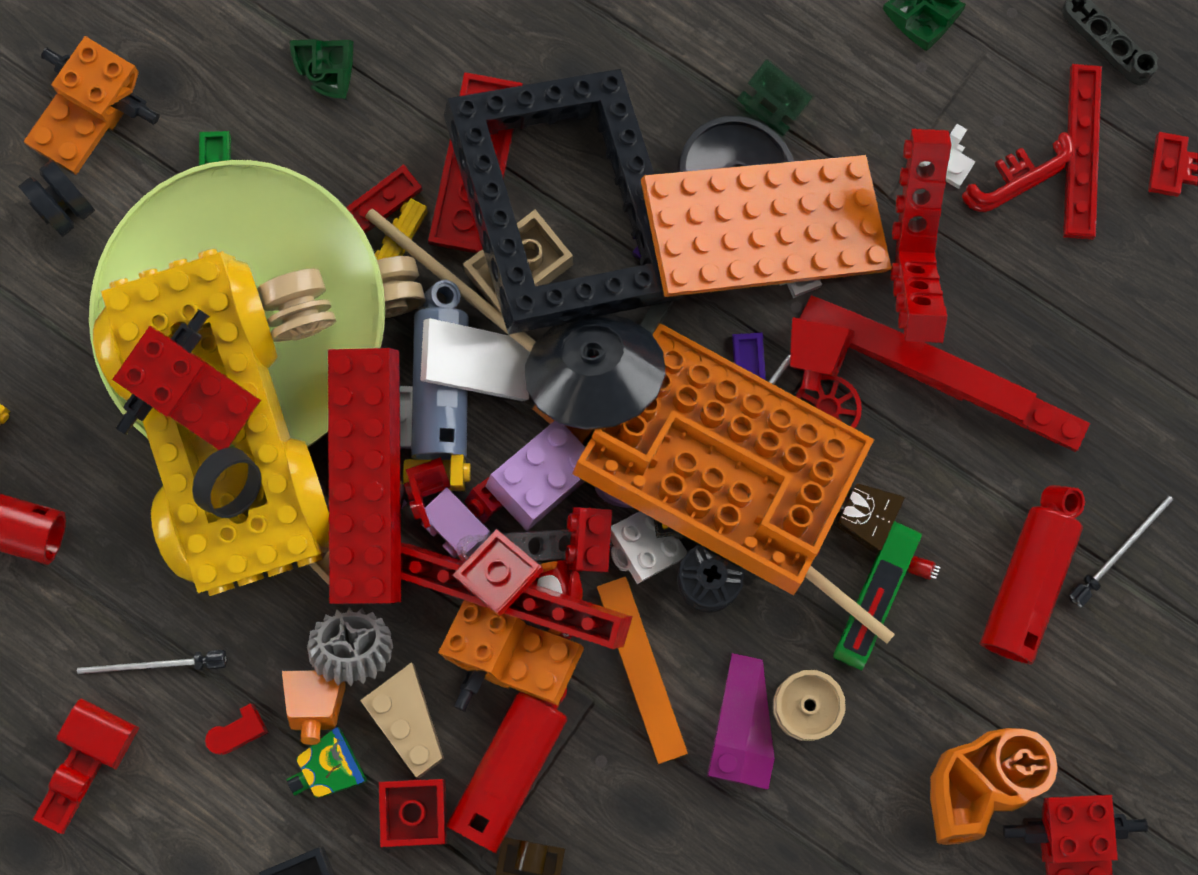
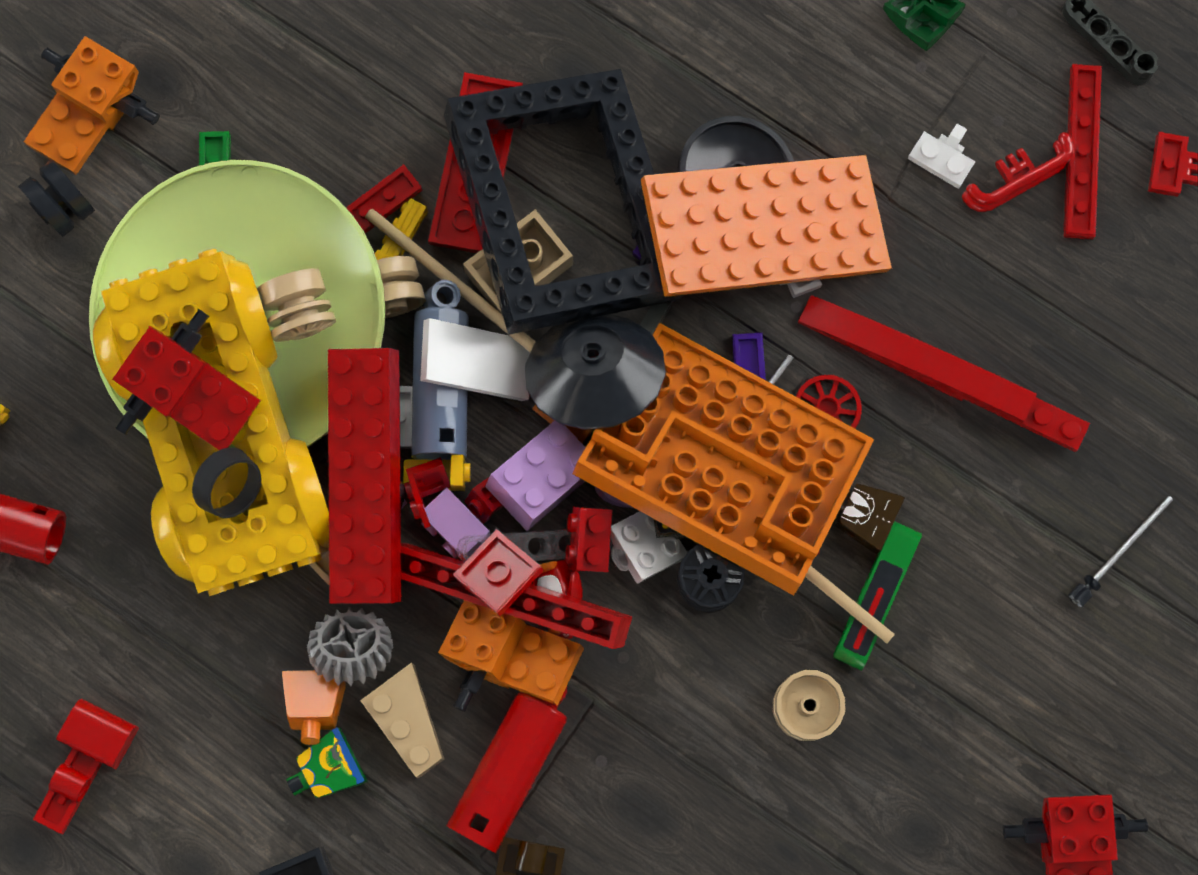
(214, 660): piece -> none
(238, 733): red leg -> none
(324, 64): dark green brick -> none
(412, 812): red brick -> none
(644, 675): orange tile -> none
(743, 733): magenta wedge -> none
(780, 90): clear green brick -> none
(818, 350): red torso -> none
(915, 268): red brick -> none
(923, 568): red piece -> none
(986, 776): orange piece -> none
(1035, 575): red piece -> none

